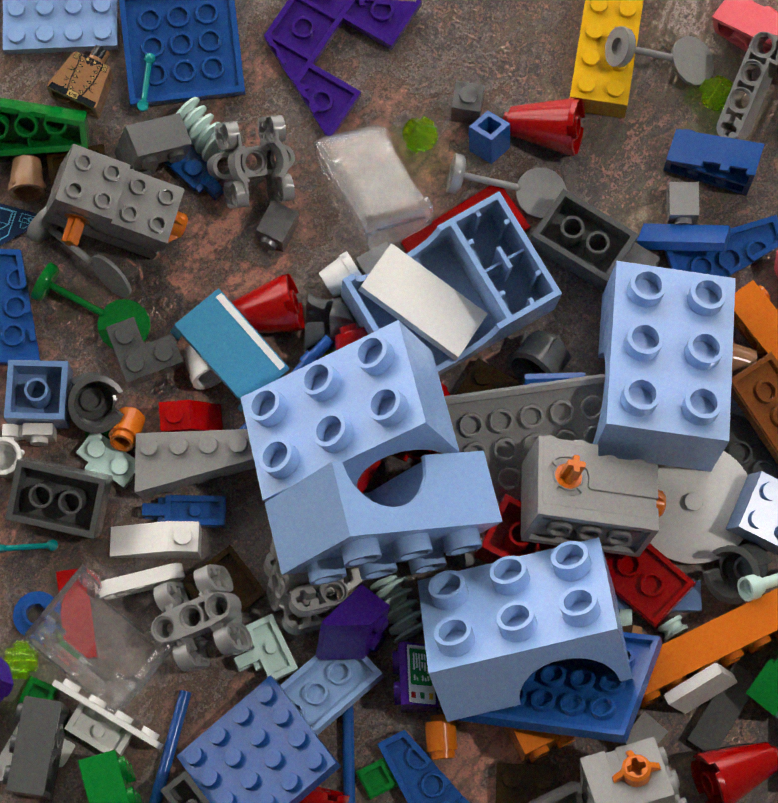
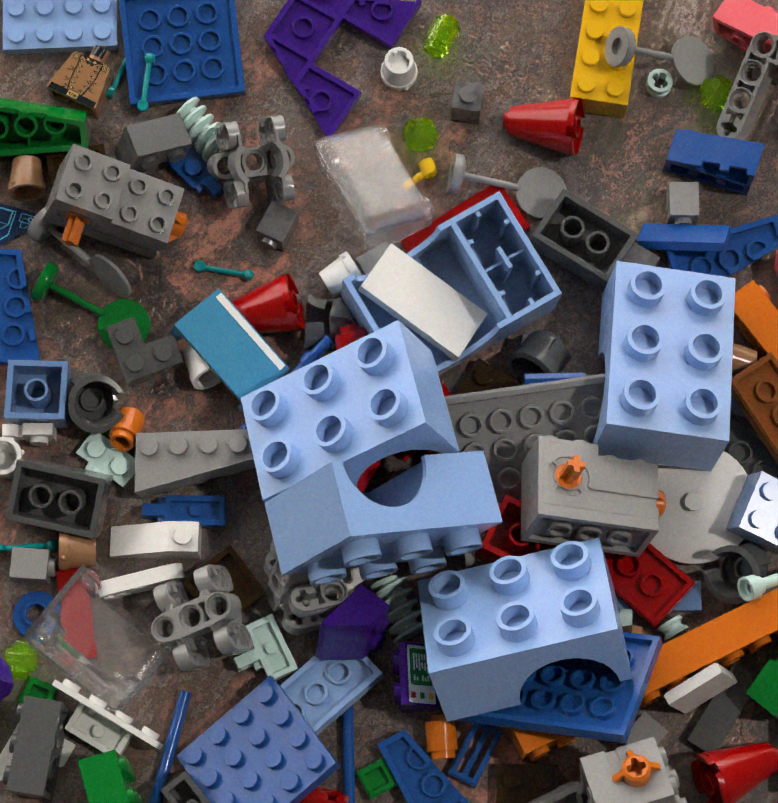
(32, 566): none -> light grey brick
(75, 551): none -> medium nougat piece
(112, 89): none -> teal hinge
(189, 416): red slope -> none
(200, 267): none -> teal hinge
(399, 69): none -> white piece
(427, 169): none -> yellow hand
(441, 35): none -> clear neon green brick
(463, 777): none -> blue tile
(489, 137): blue brick -> none
(659, 92): none -> light aqua bush

